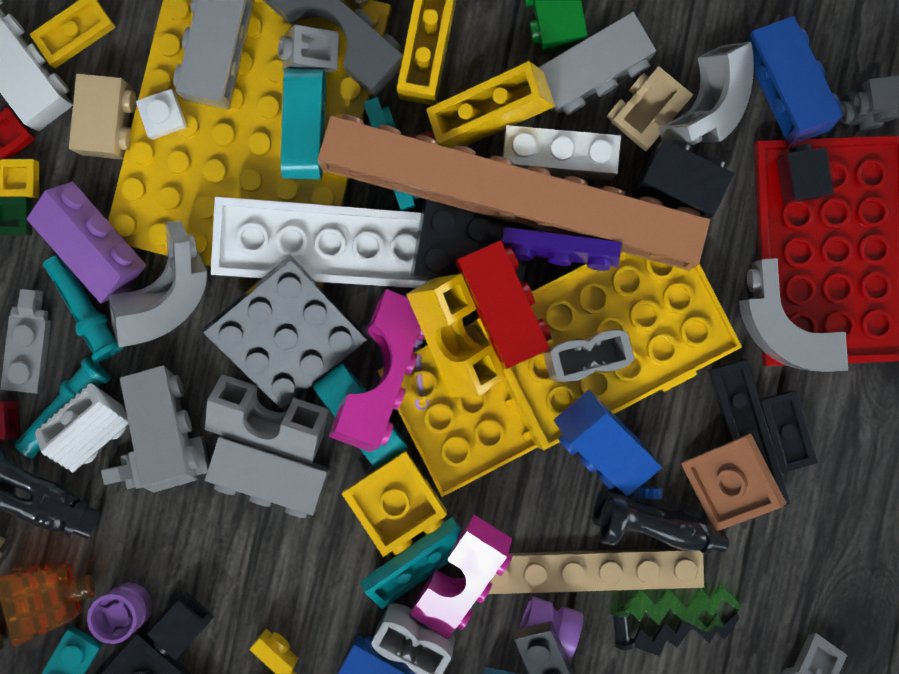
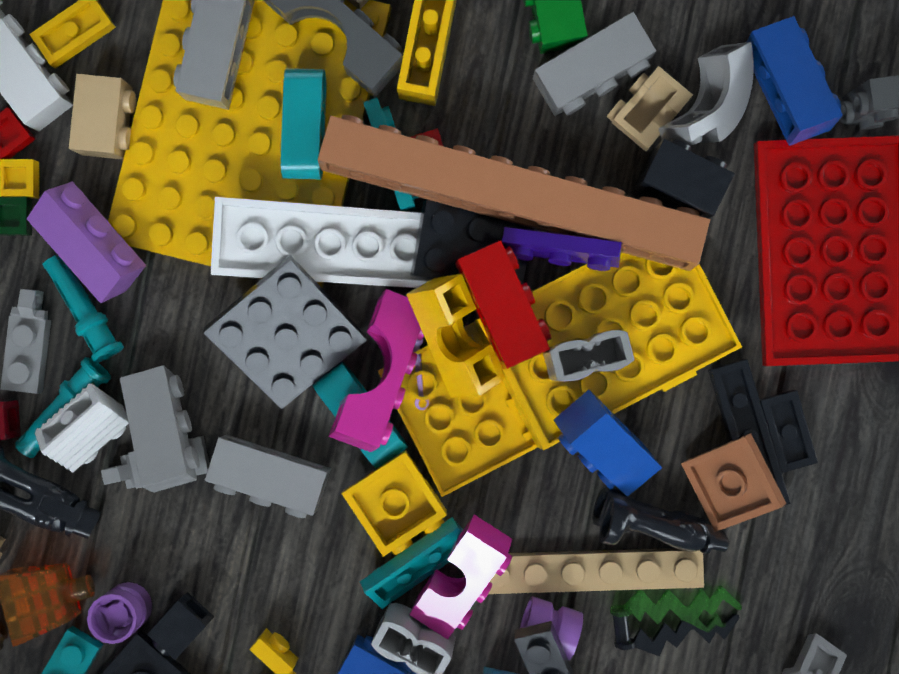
(161, 114): white plate -> none
(166, 302): light grey arch -> none
(240, 416): light grey arch -> none
(309, 48): light grey bracket -> none
(491, 106): yellow brick -> none
(563, 151): white brick -> none
(648, 492): blue piece -> none
(778, 335): light grey arch -> none
(804, 174): black brick -> none

